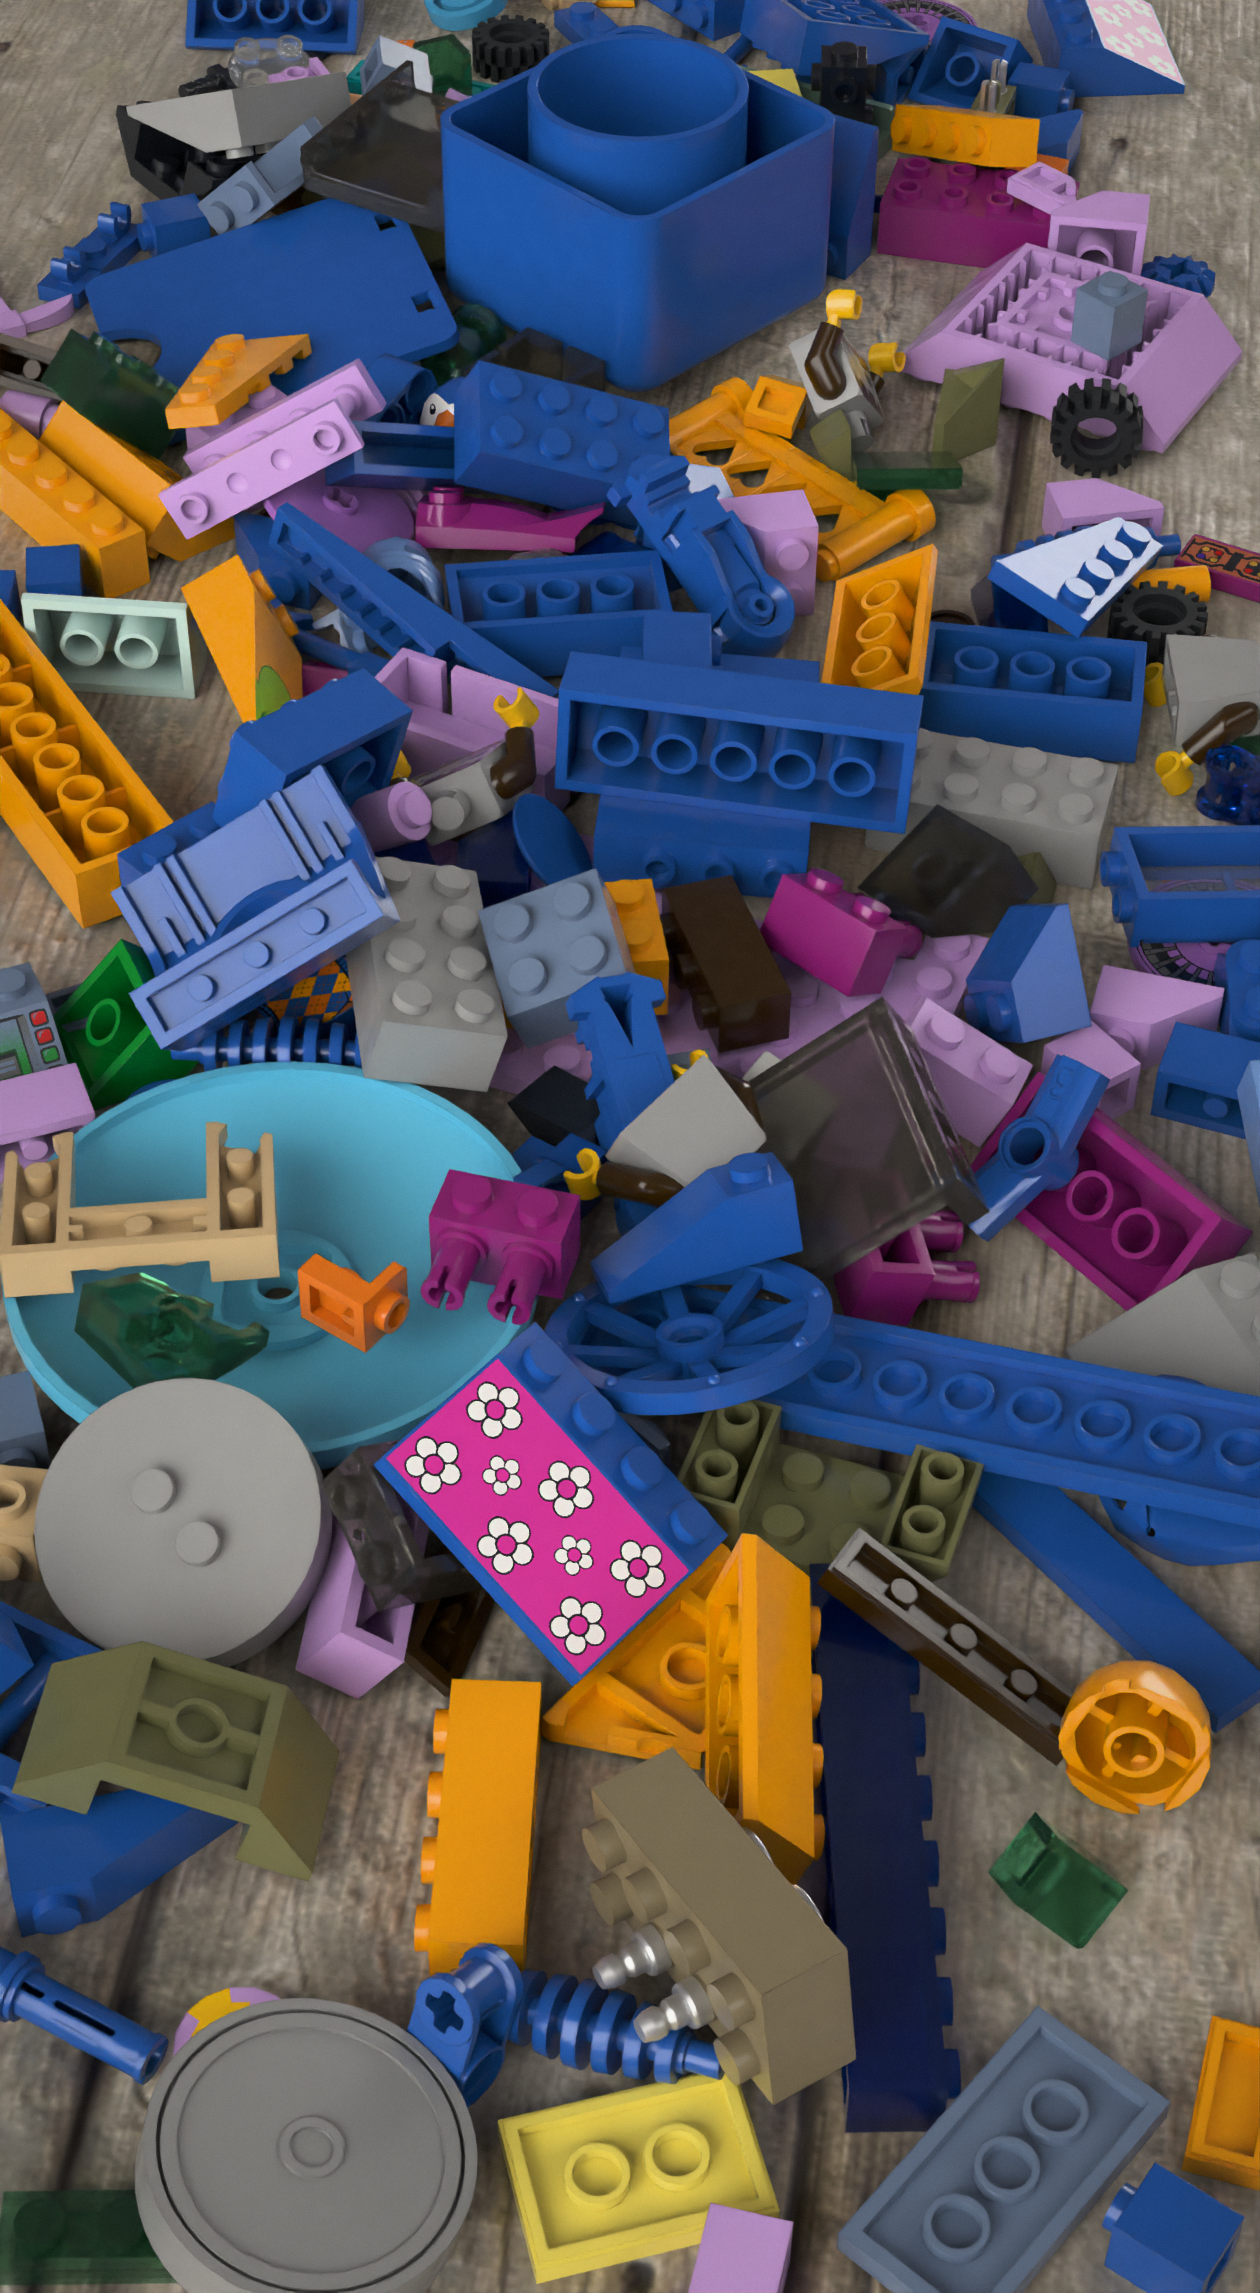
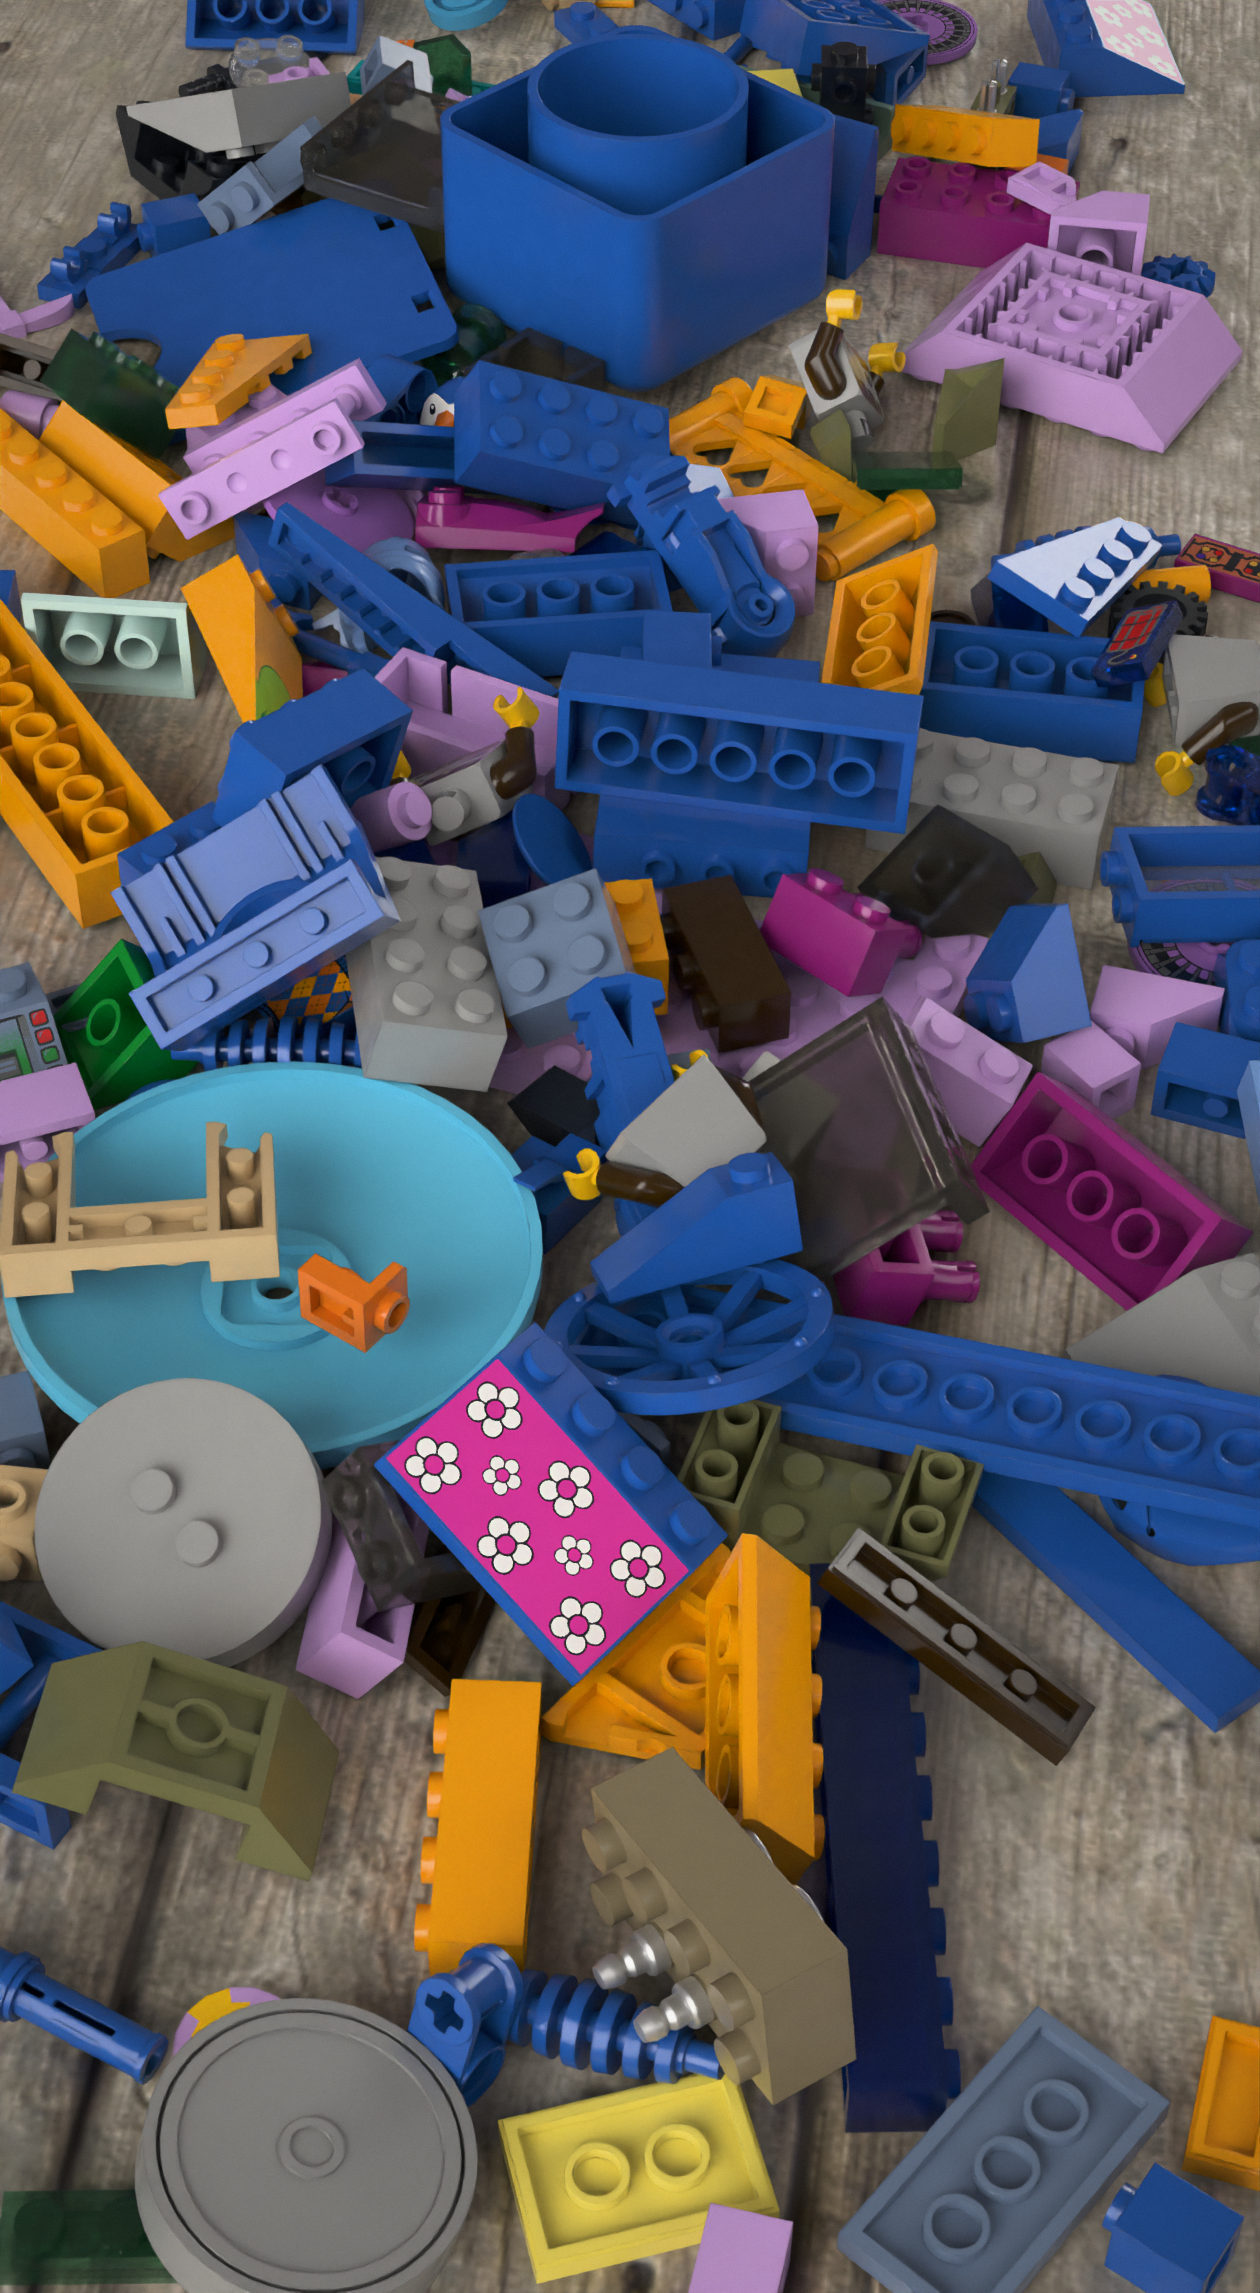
(55, 570): blue brick -> none
(84, 1866): blue slope -> none
(160, 1334): clear green slope -> none
(502, 1237): magenta brick -> none
(508, 46): black tyre -> none
(960, 61): blue slope -> none
(1053, 1120): blue piece -> none
(1057, 1881): clear green panel -> none
(1094, 502): lavender slope -> none
(1096, 403): black tyre -> none
(1109, 315): sand blue brick -> none
(1136, 1737): light orange cylinder -> none
(1137, 644): none -> clear blue tile

